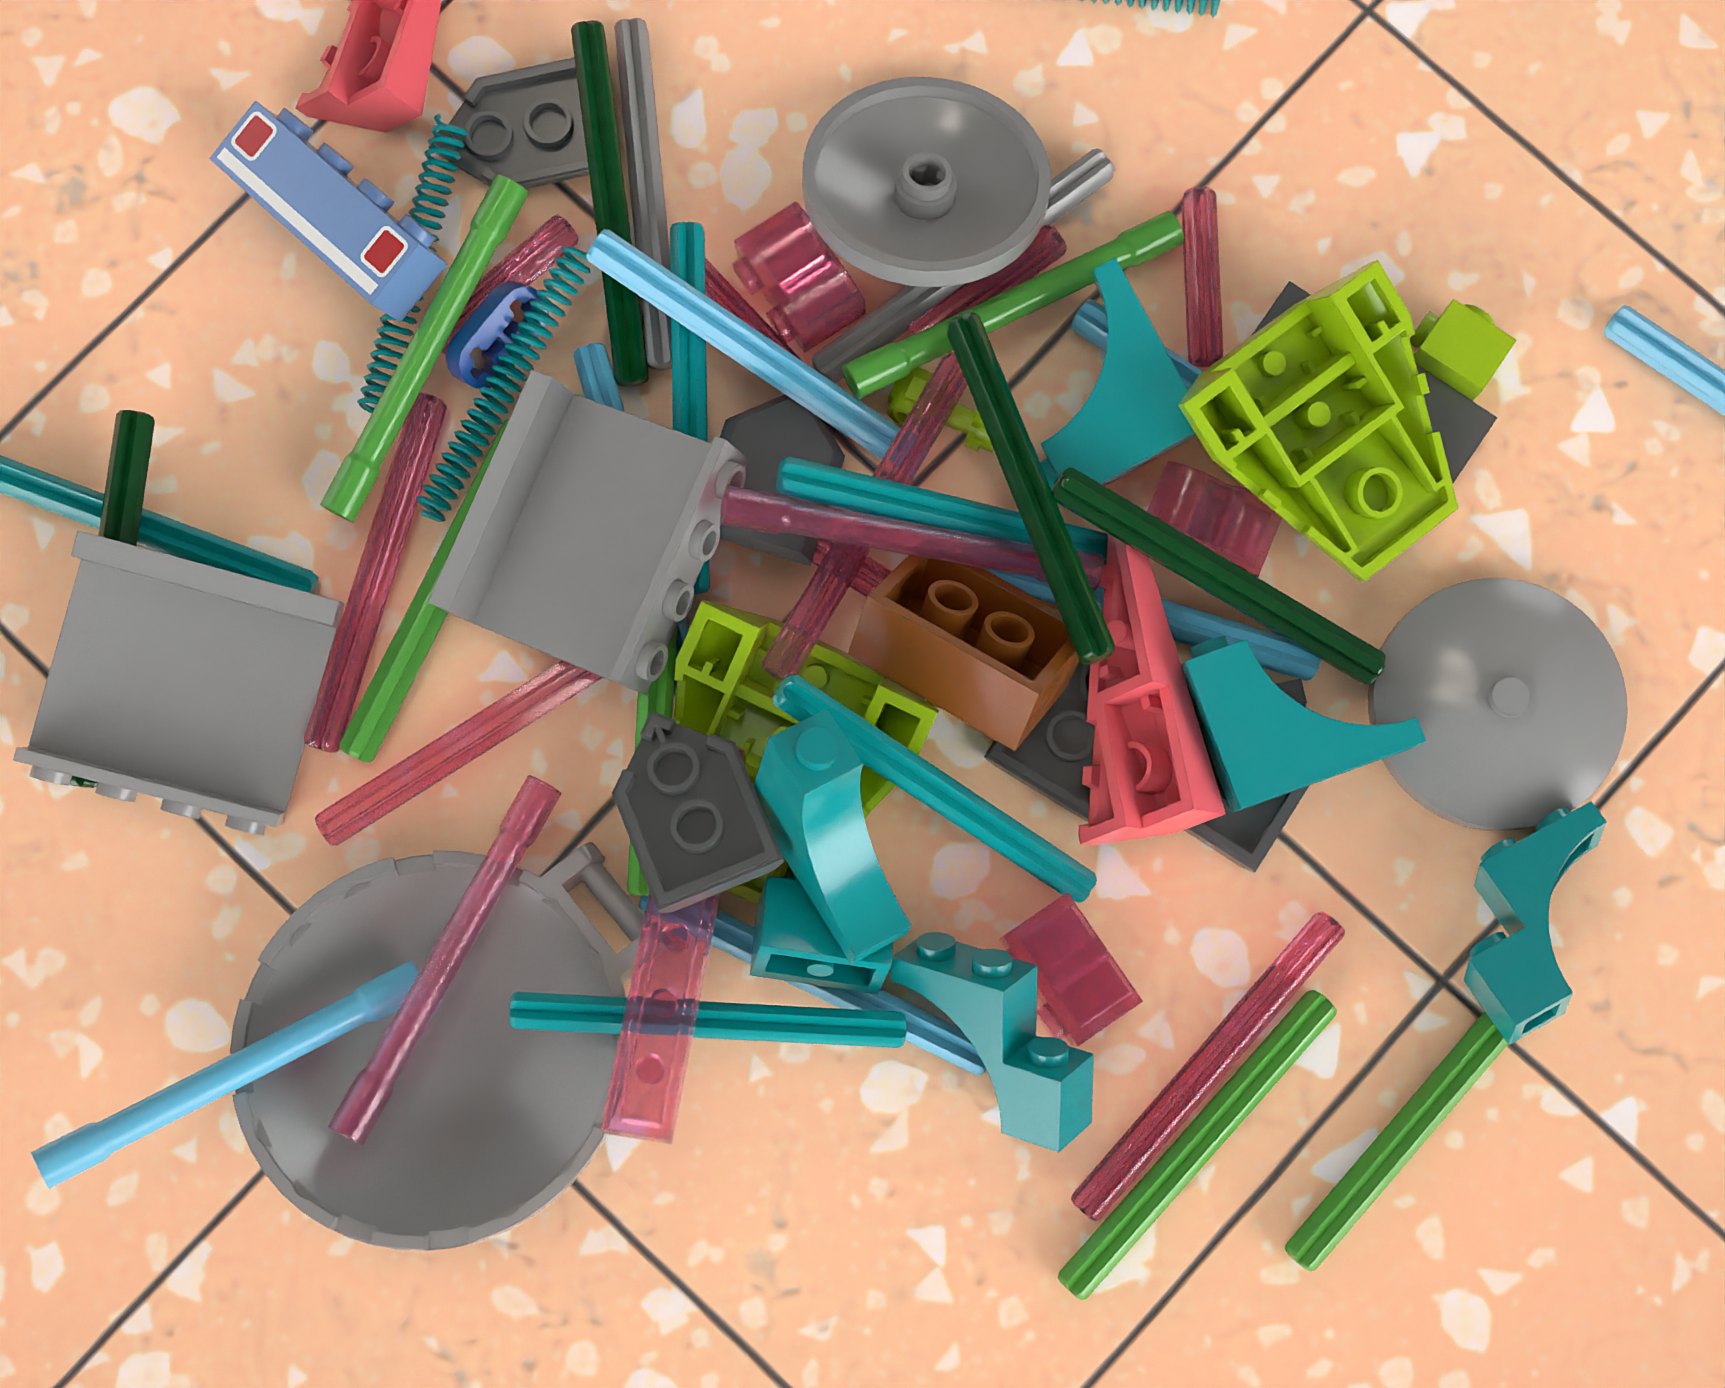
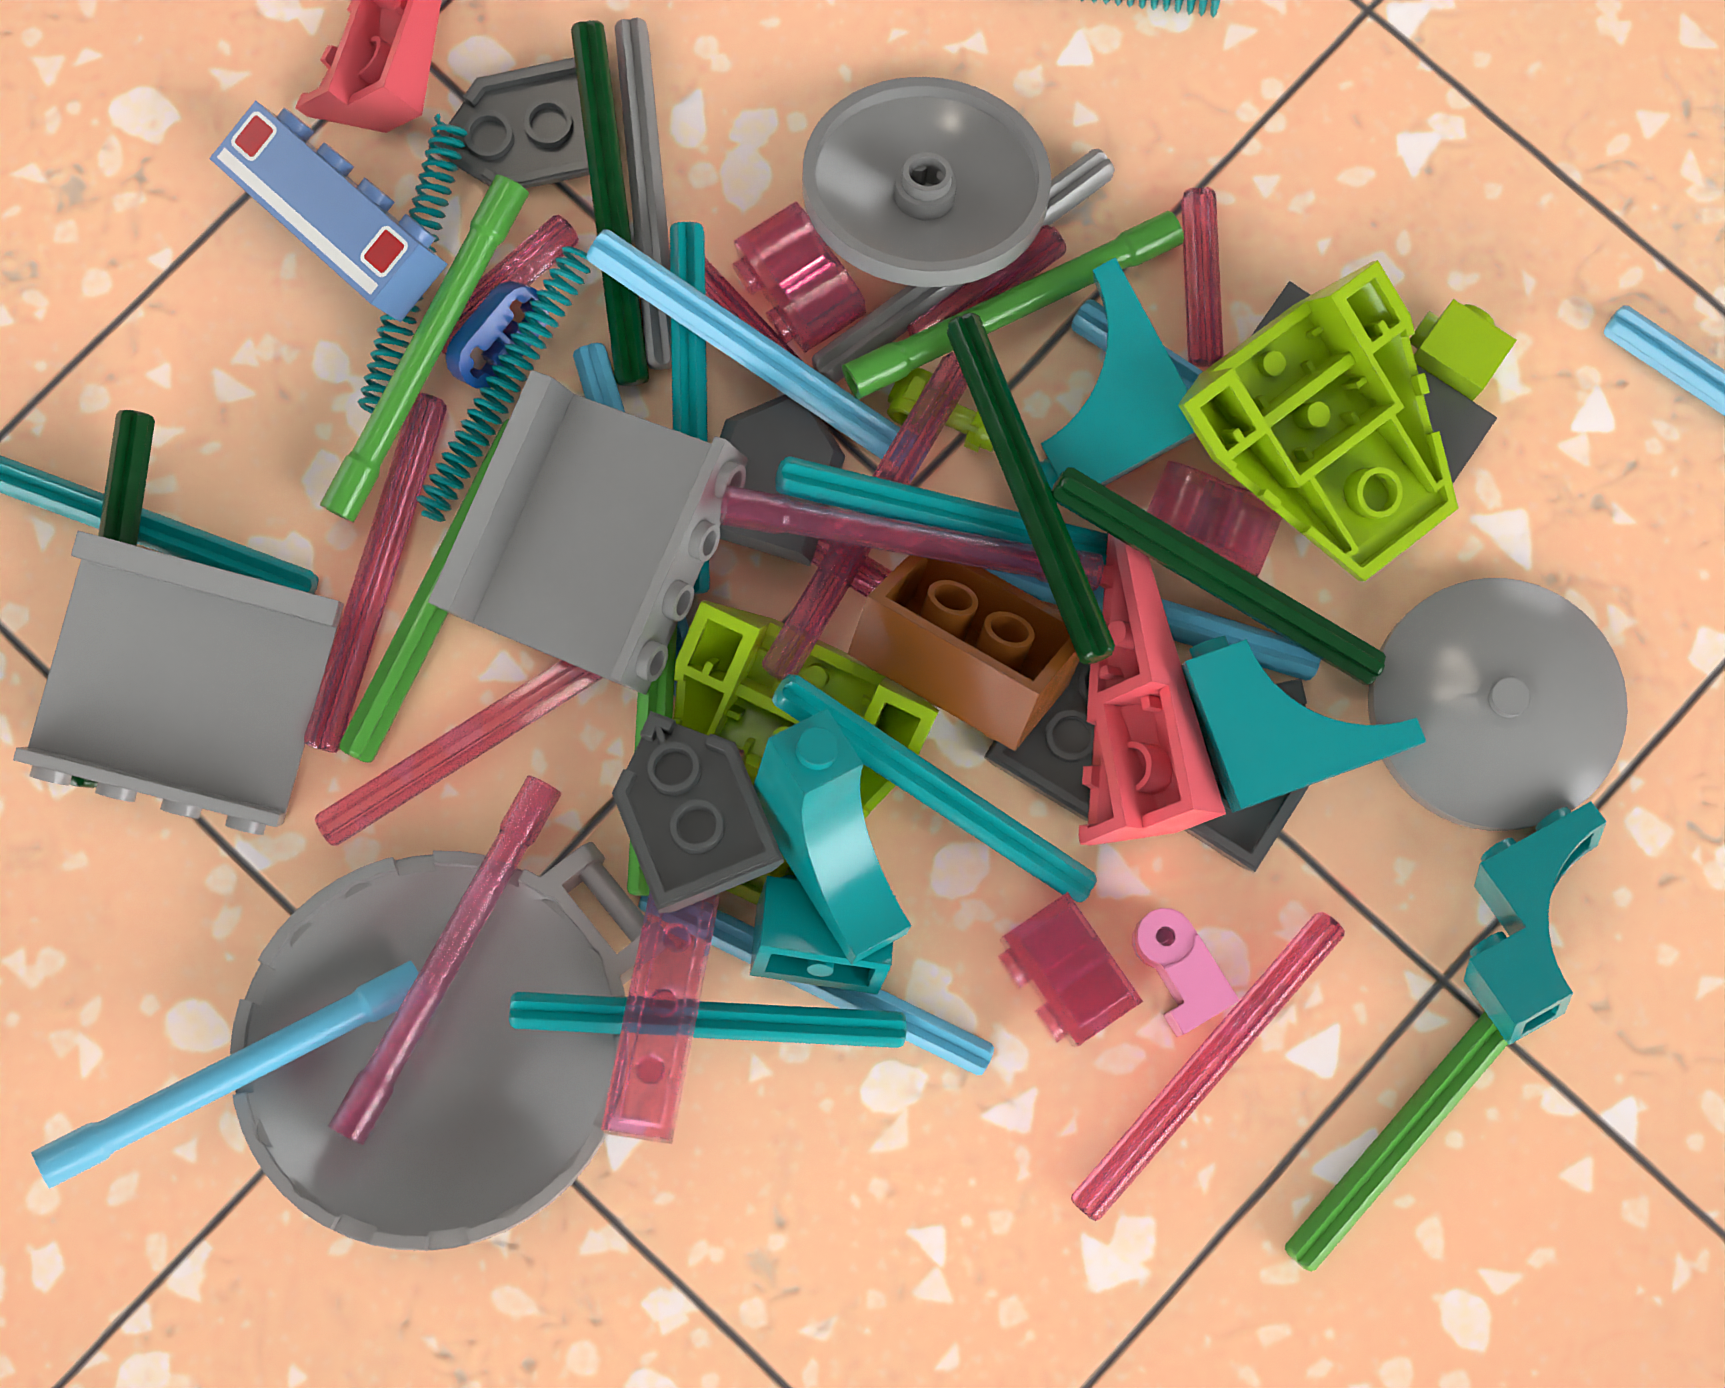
(992, 998): teal arch -> none
(1185, 965): none -> bright pink leg
(1196, 1144): bright green axle -> none

